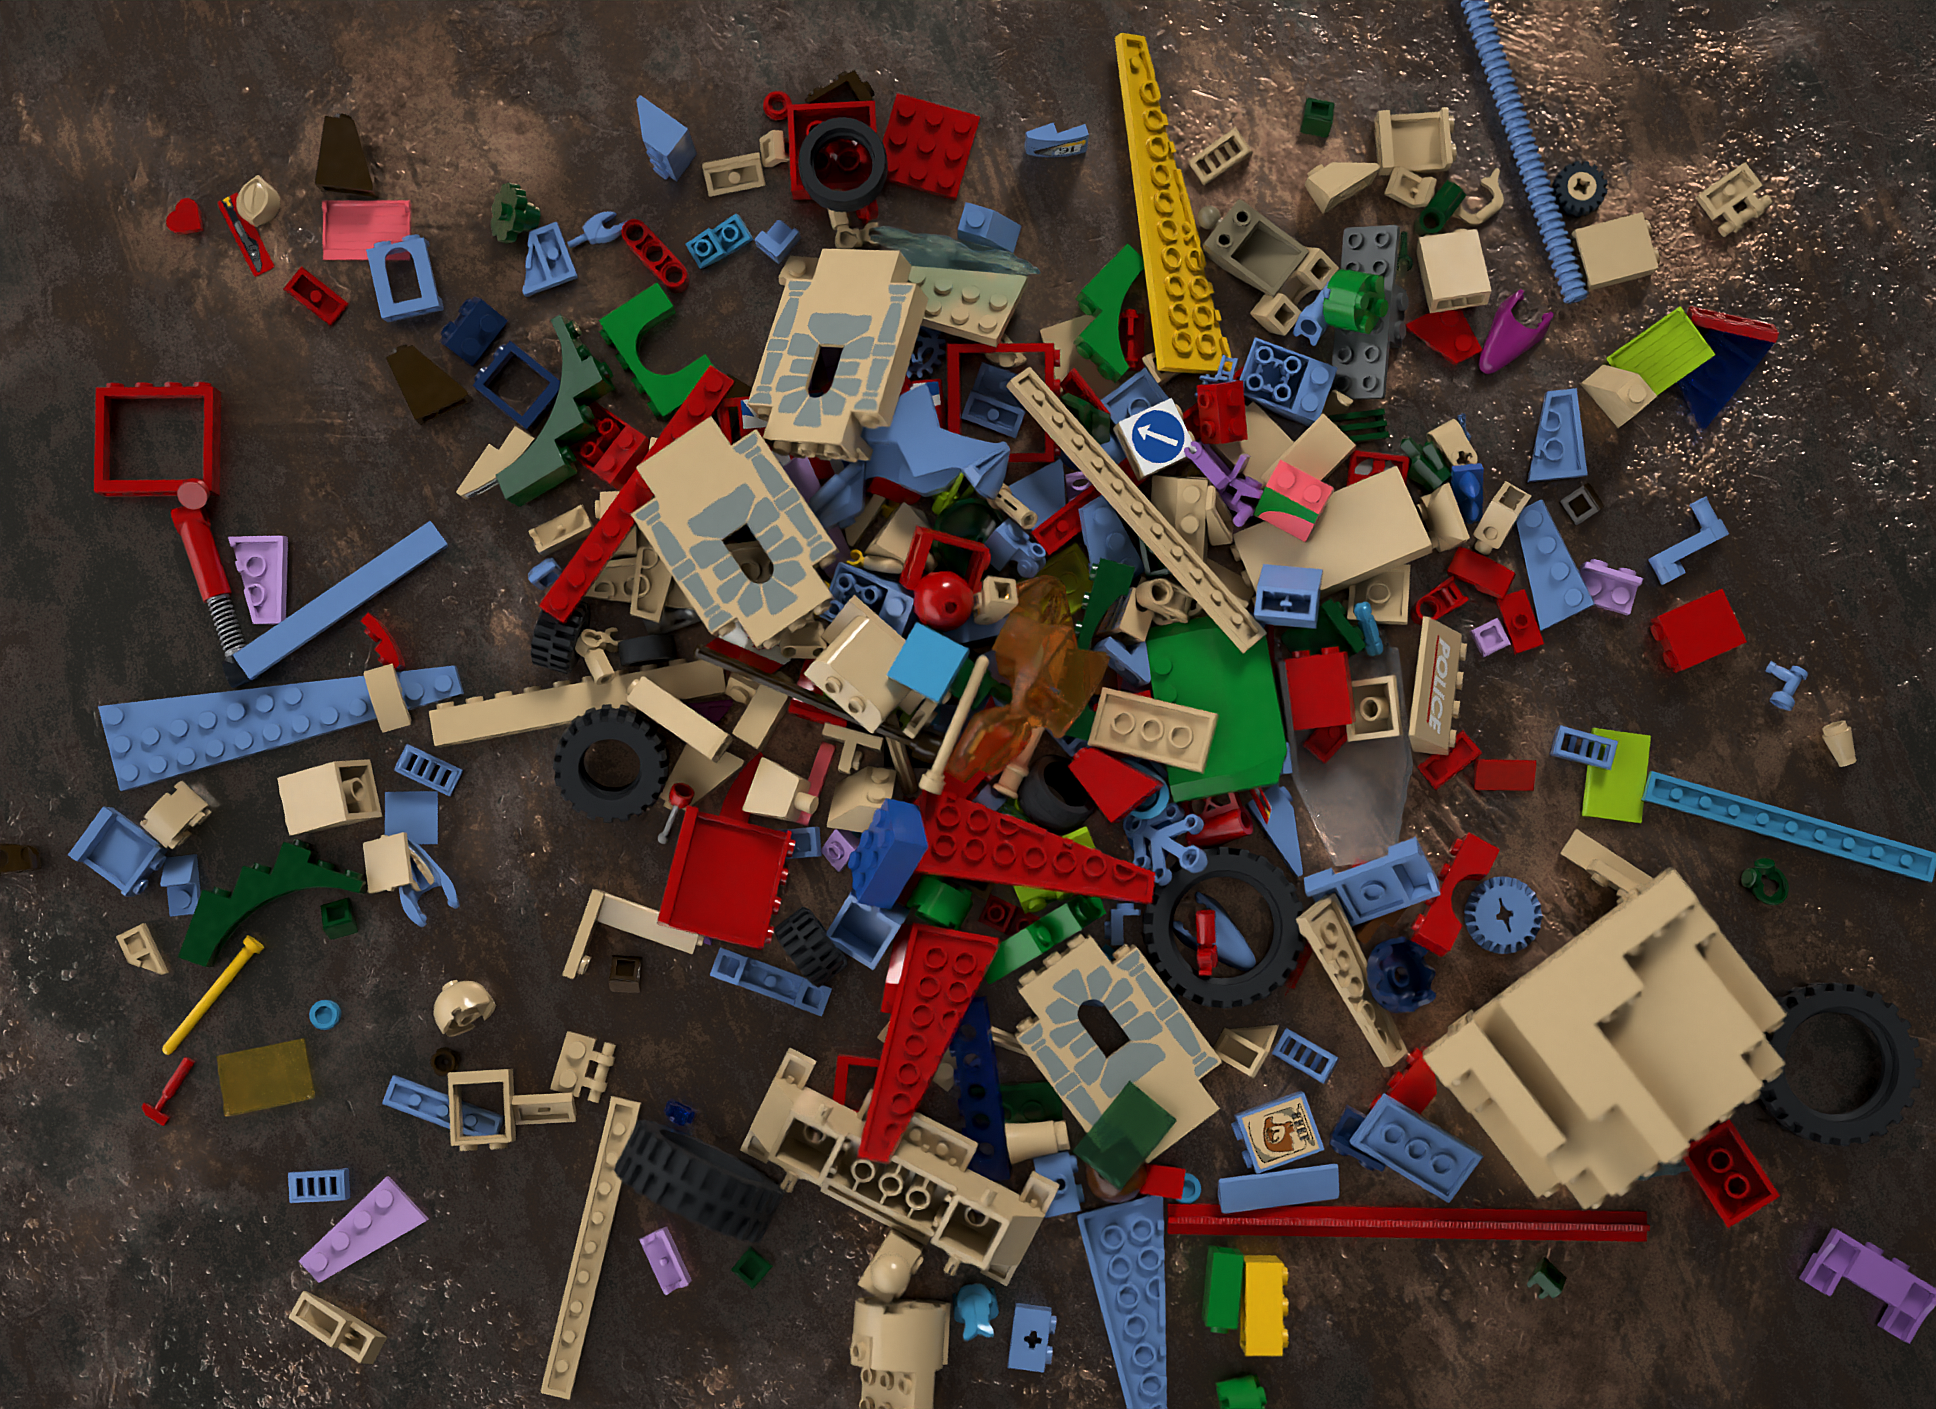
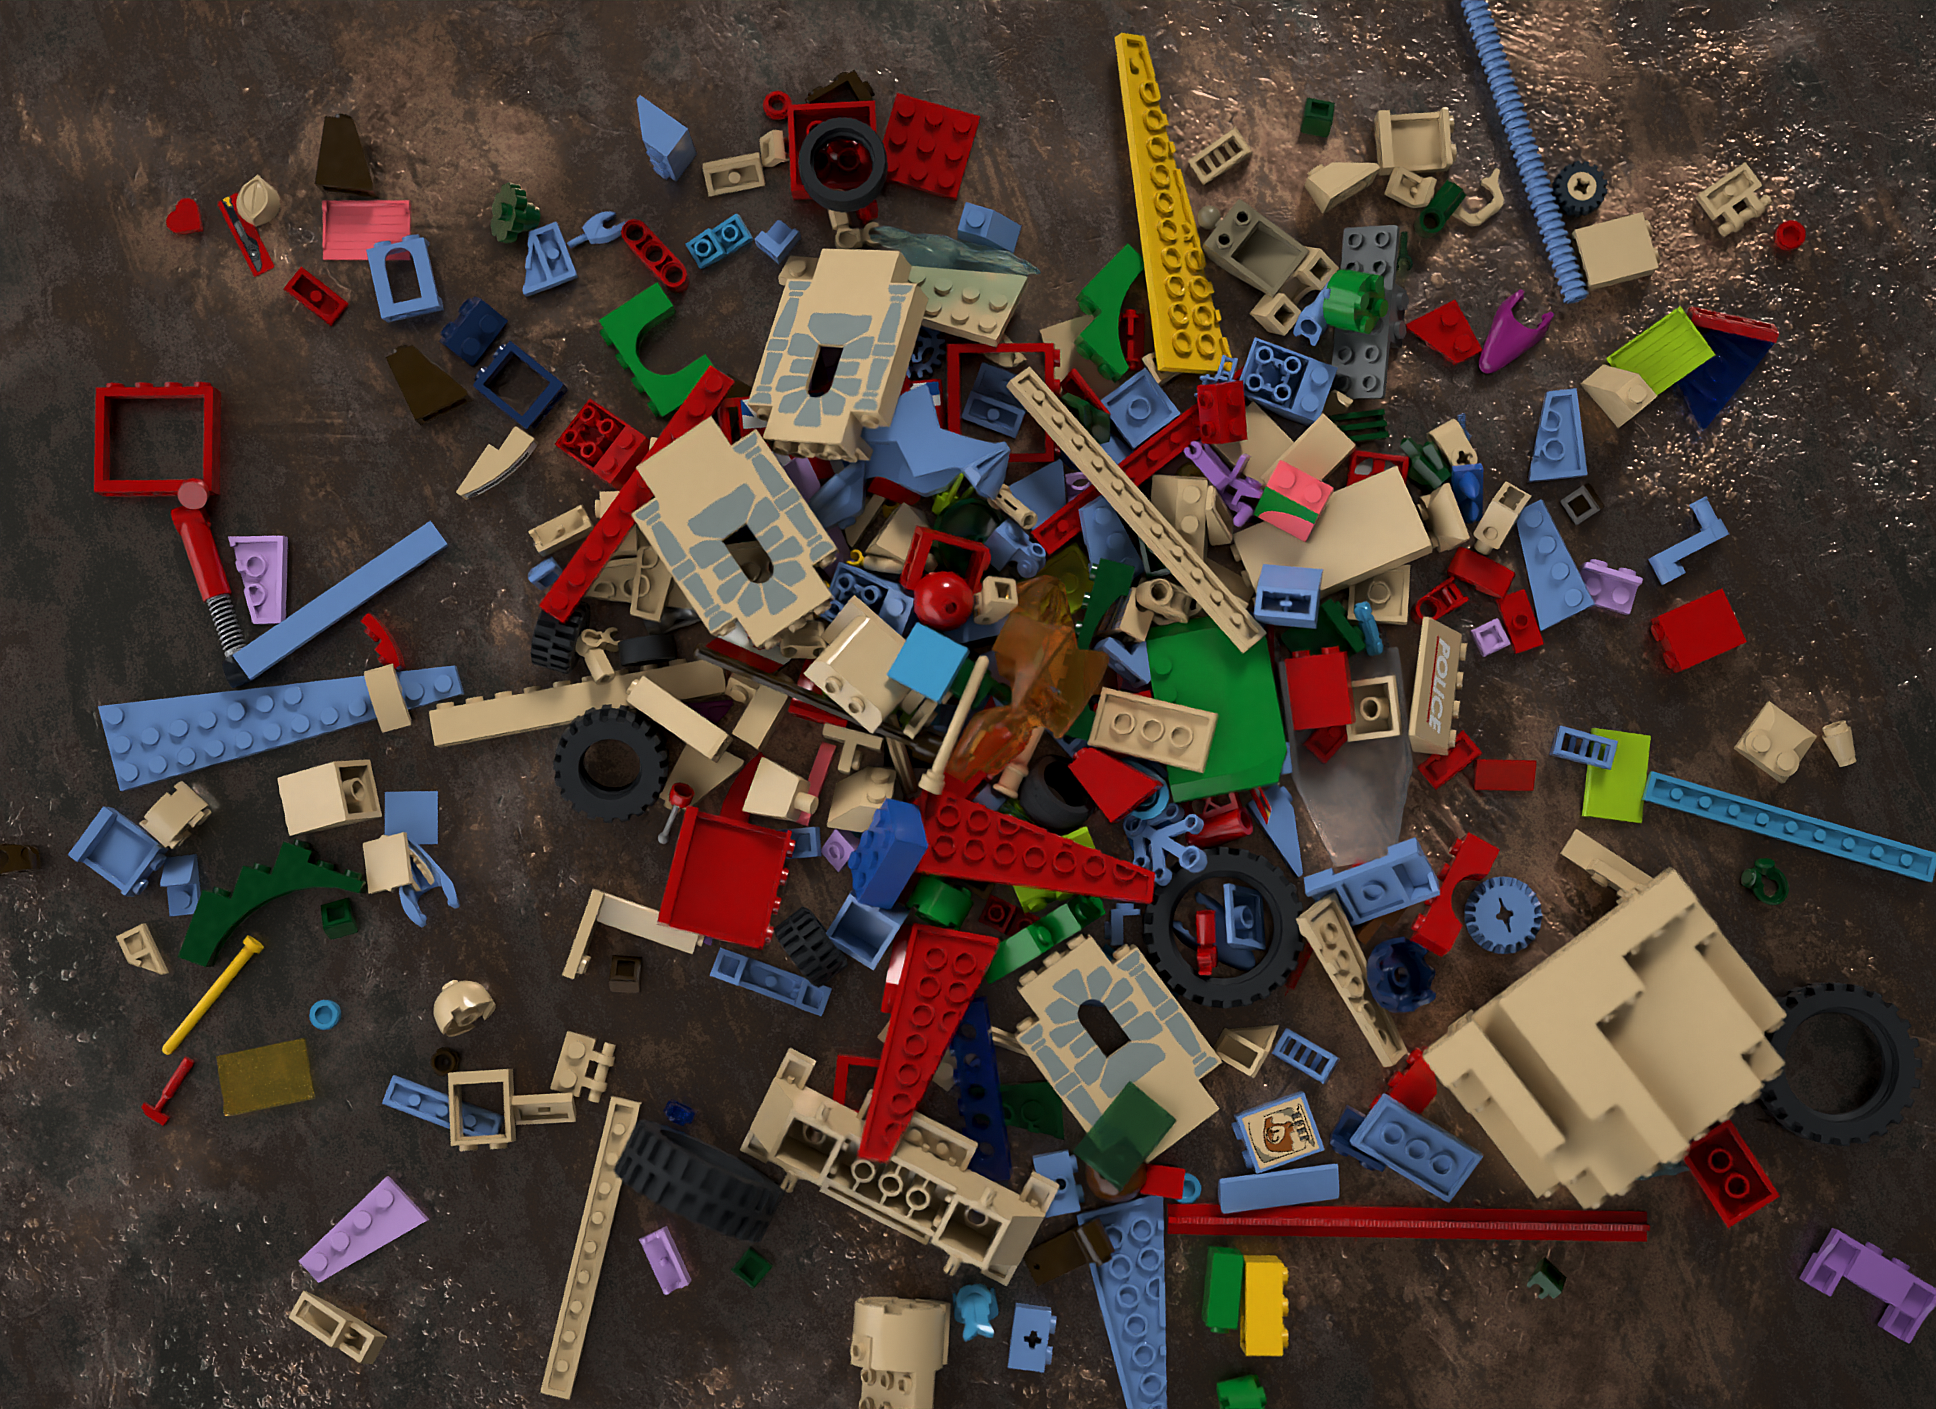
(342, 1185): medium blue slope -> none
(405, 758): medium blue slope -> none
(549, 457): dark green arch -> none
(891, 1266): tan brick -> none
(1035, 1139): tan plant -> none
(1048, 143): medium blue slope -> none
(1069, 1251): none -> dark brown door
(1154, 438): piece -> none
(1244, 918): none -> medium blue slope
(1453, 270): tan brick -> none
(1775, 742): none -> tan slope
(1783, 699): medium blue piece -> none
(1789, 235): none -> red tile

